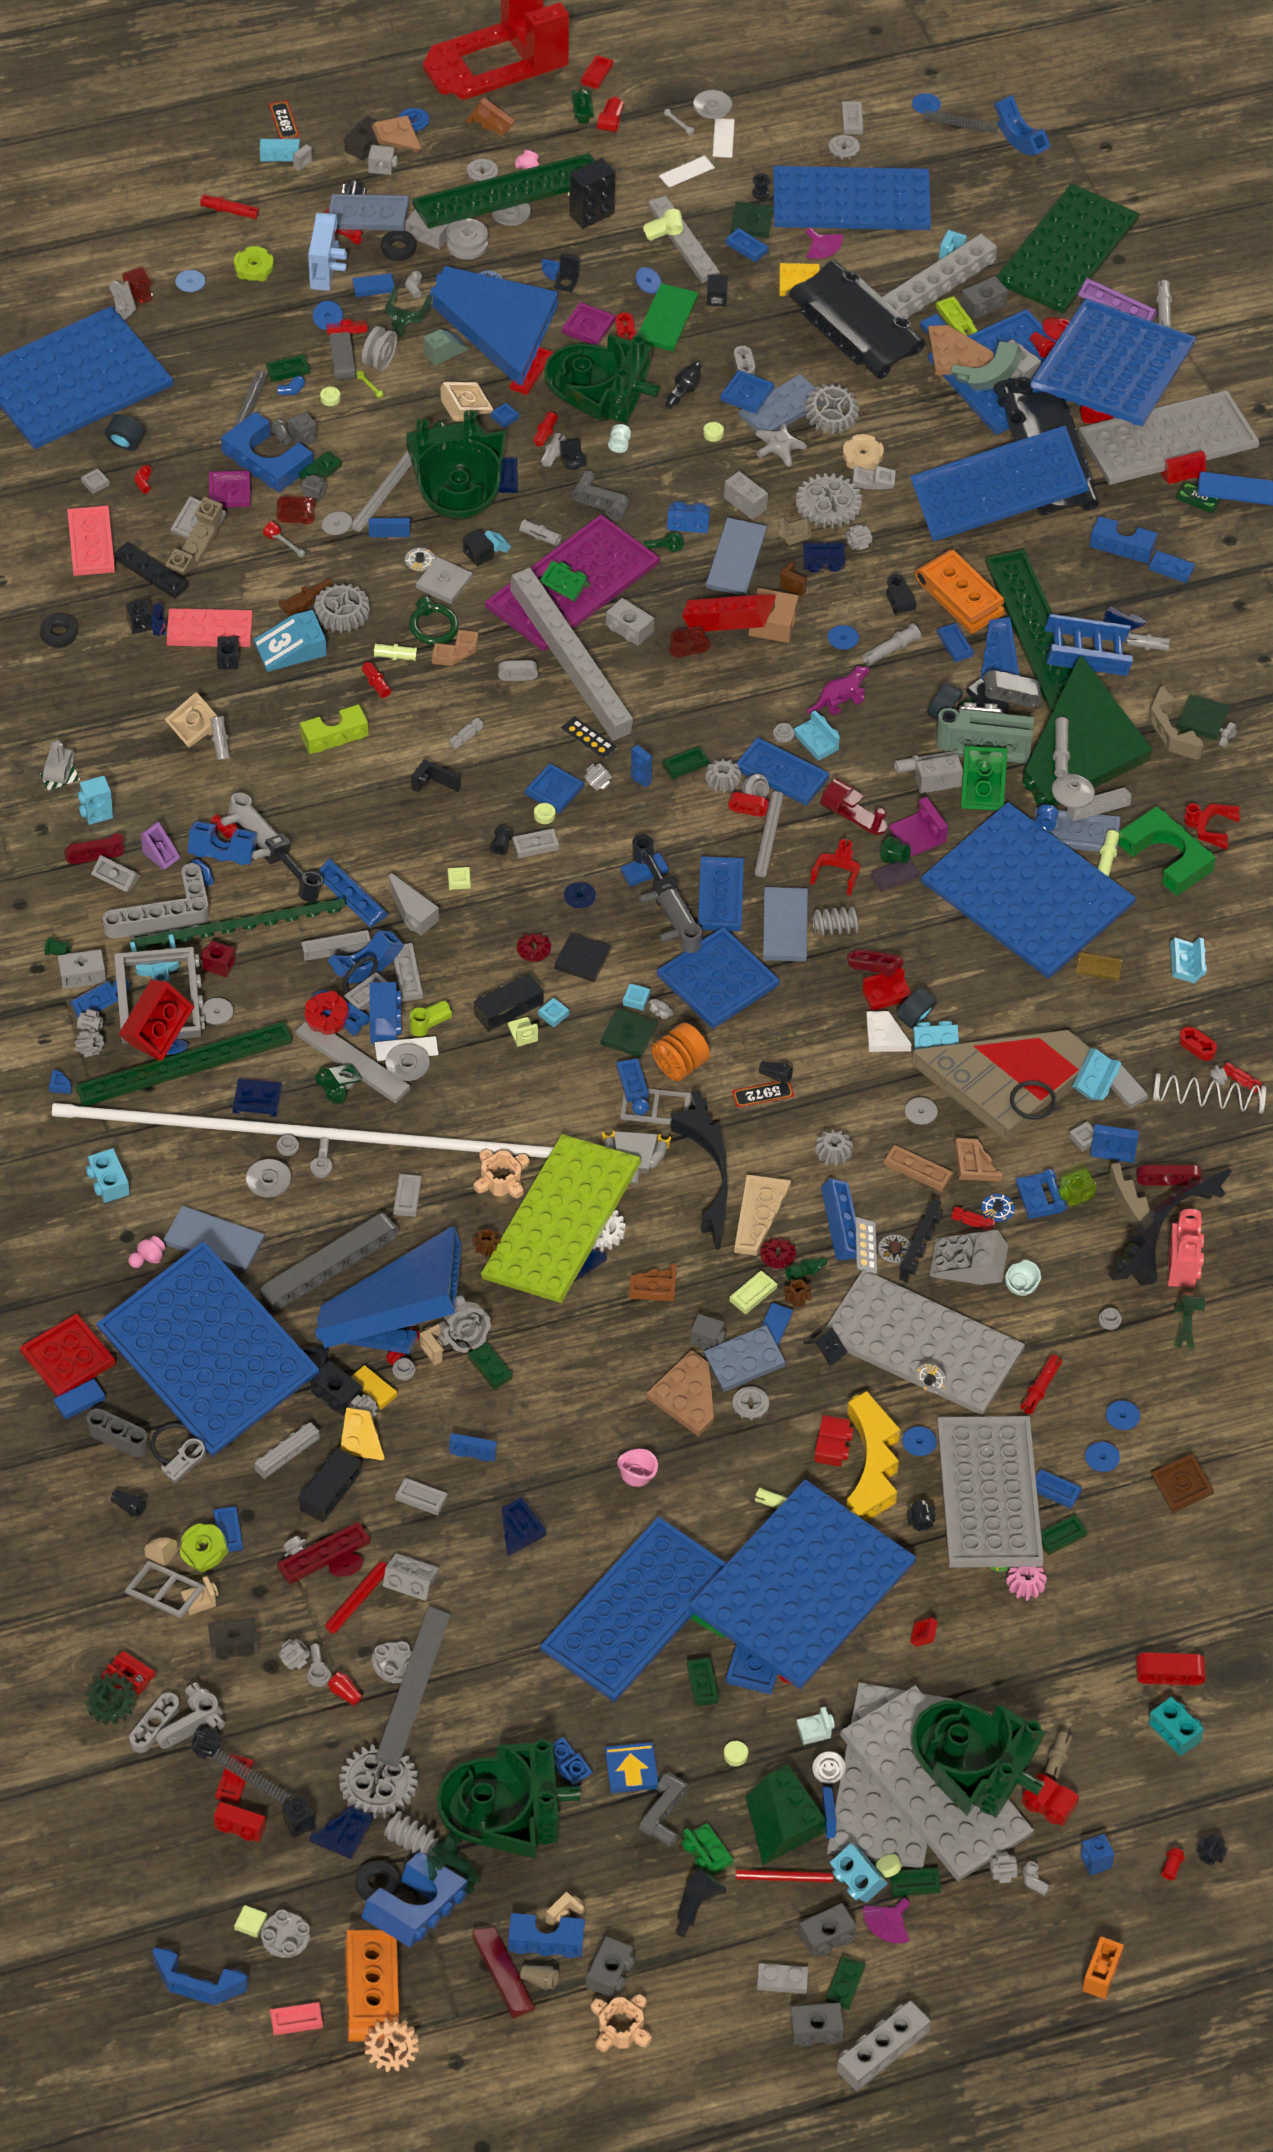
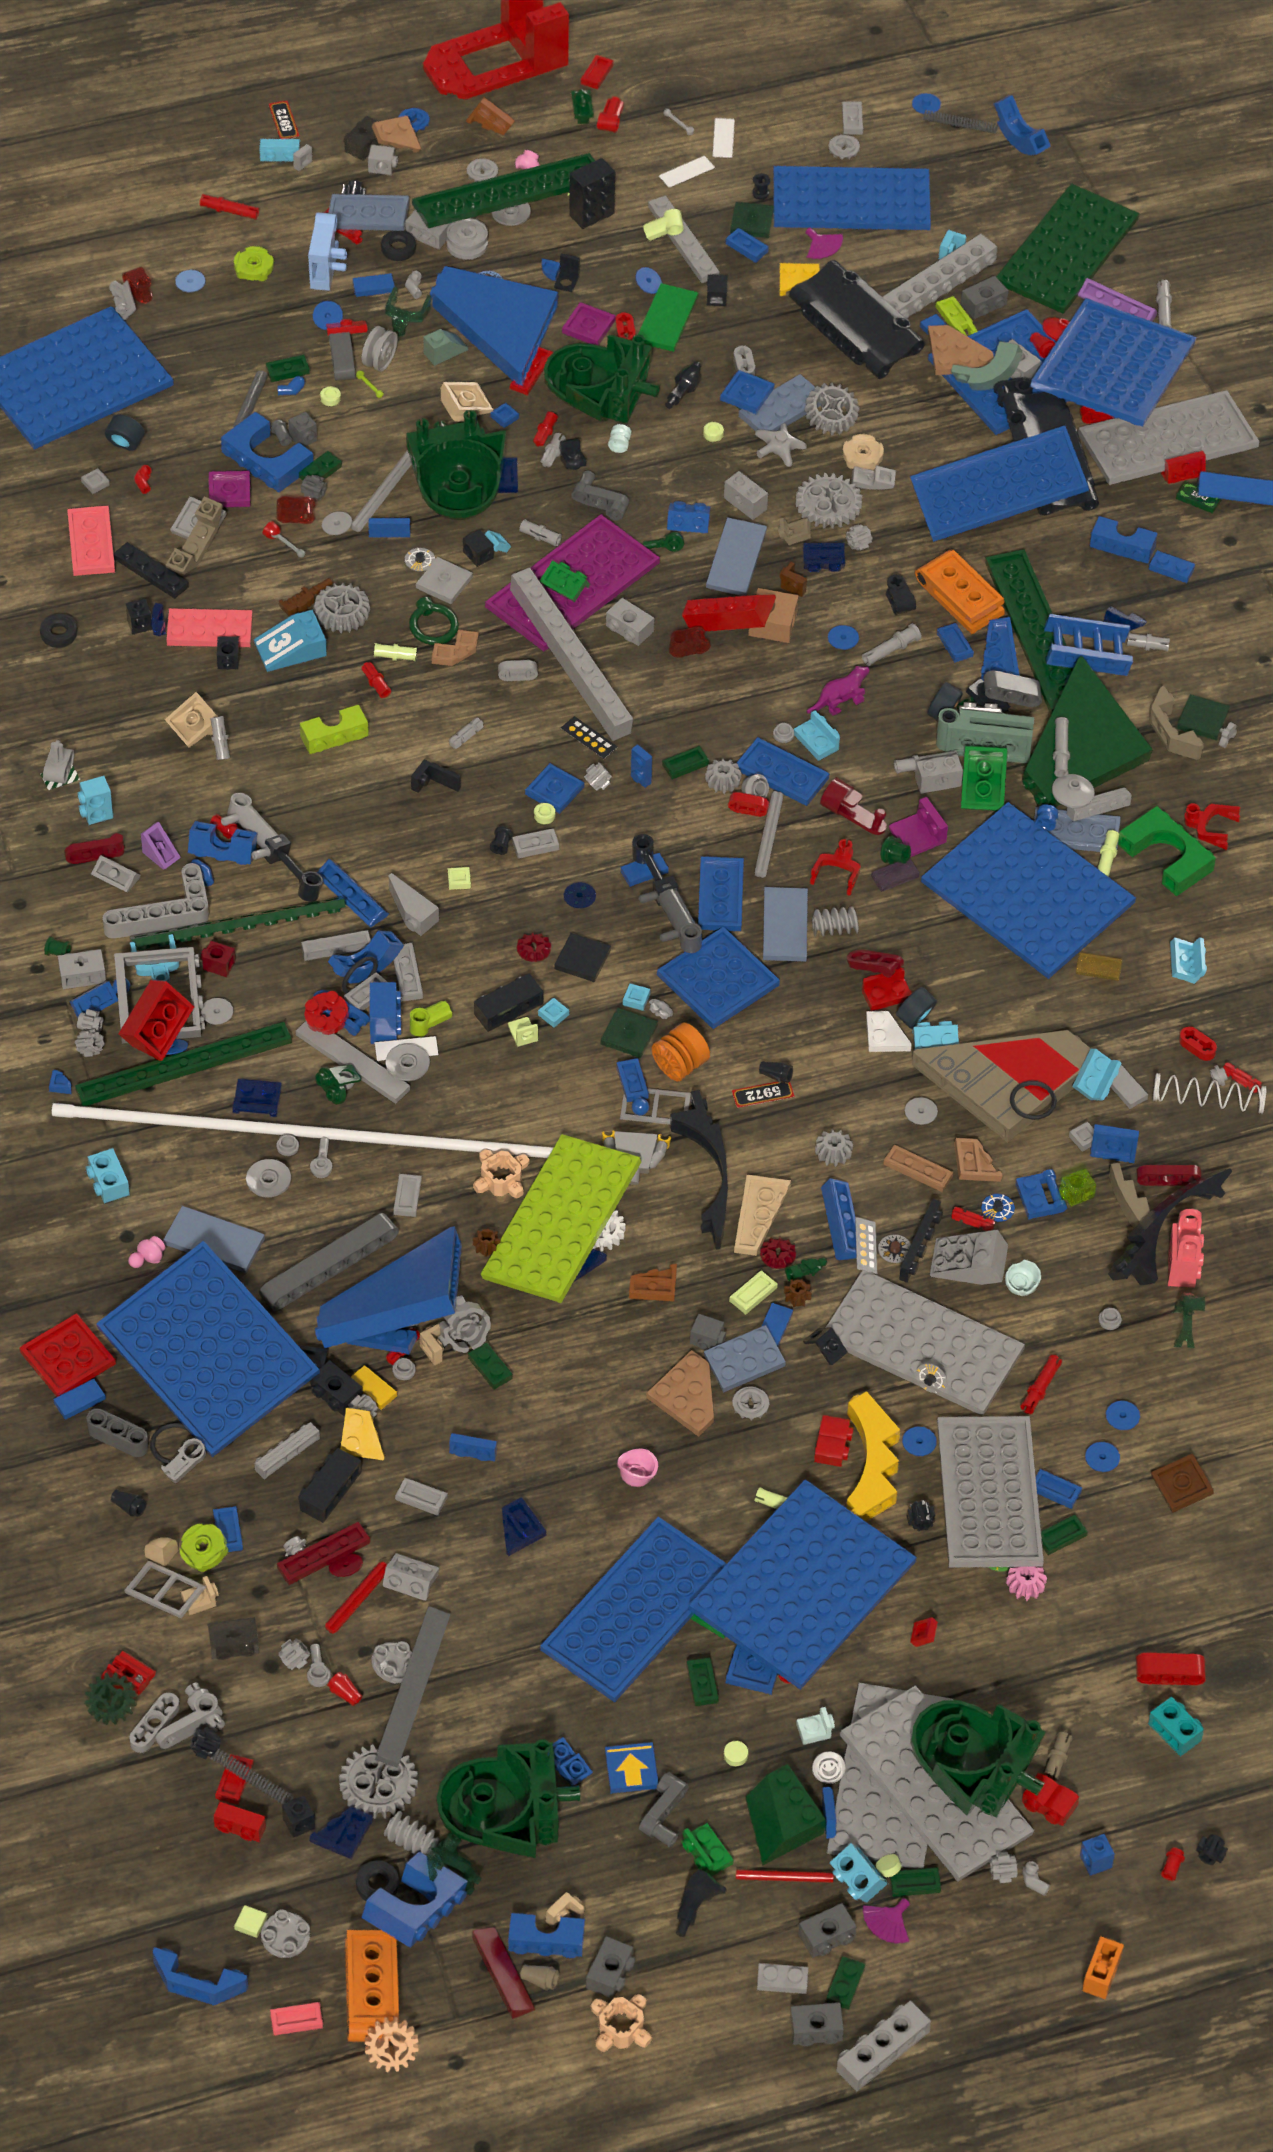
(712, 104): light grey dish -> none

